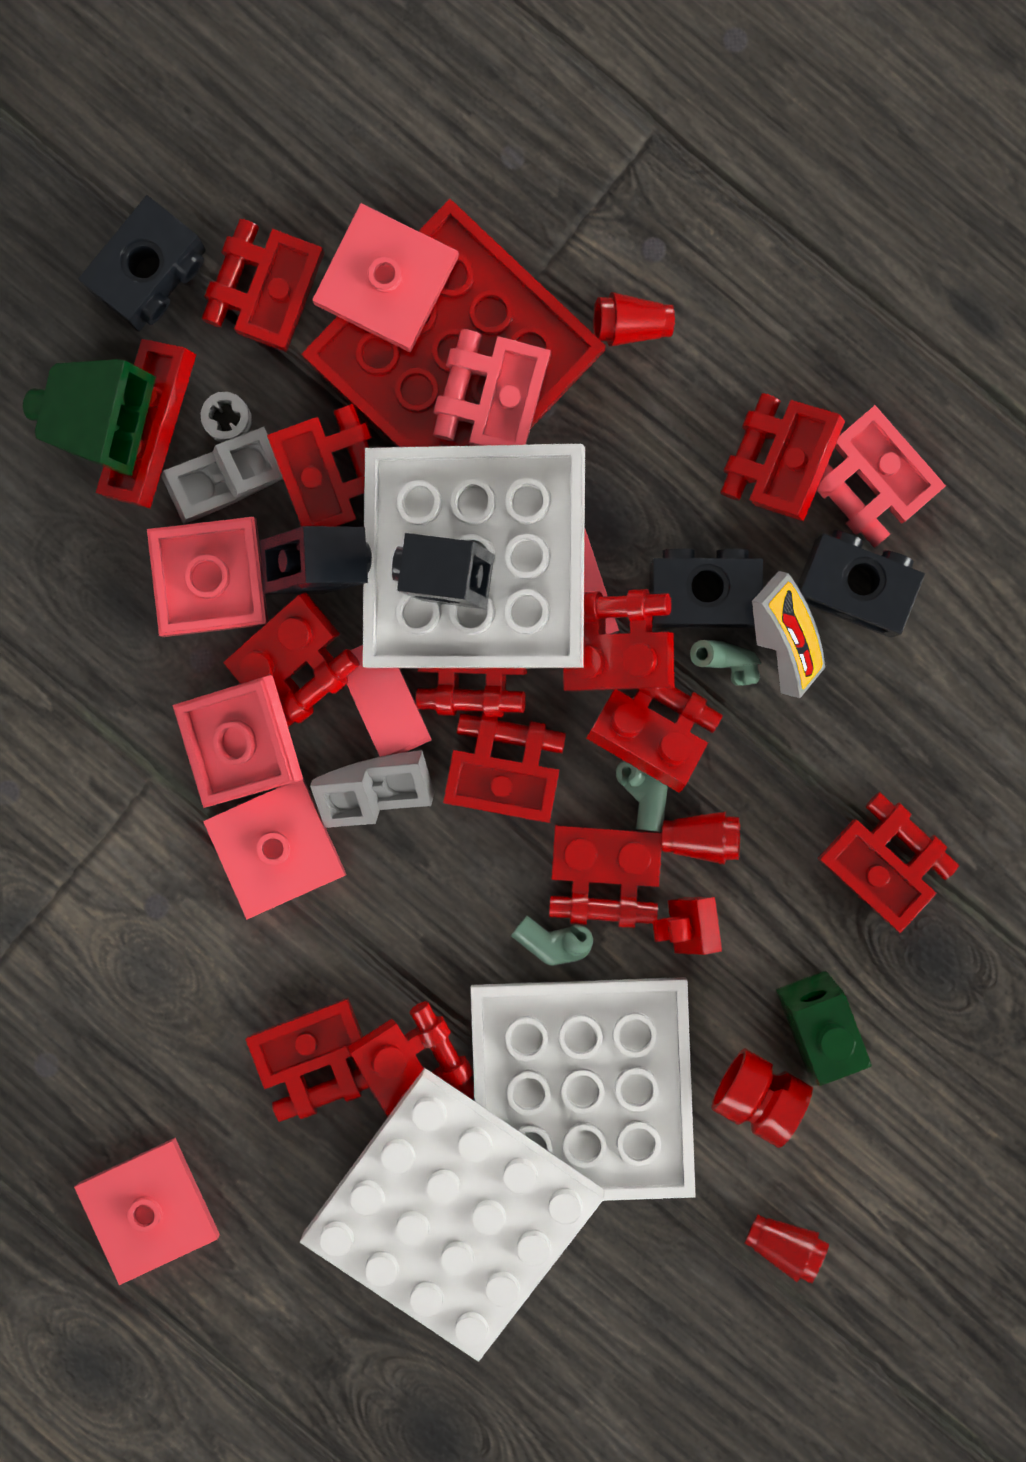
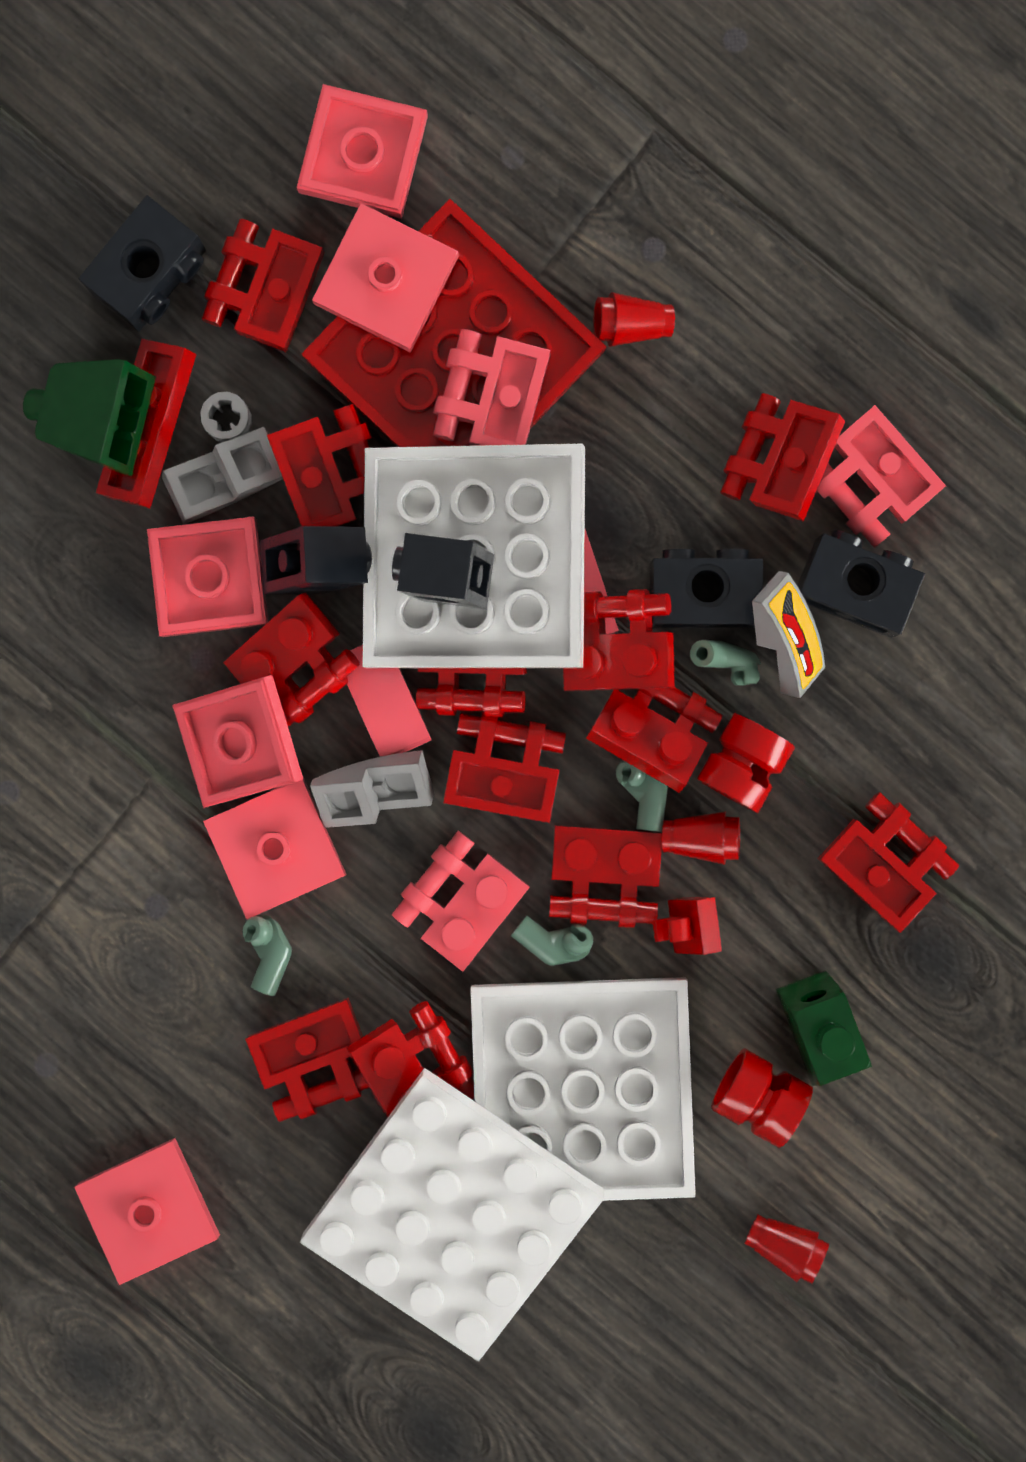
(272, 950): none -> sand green arm
(362, 151): none -> coral plate
(474, 910): none -> coral plate
(746, 762): none -> red wheel

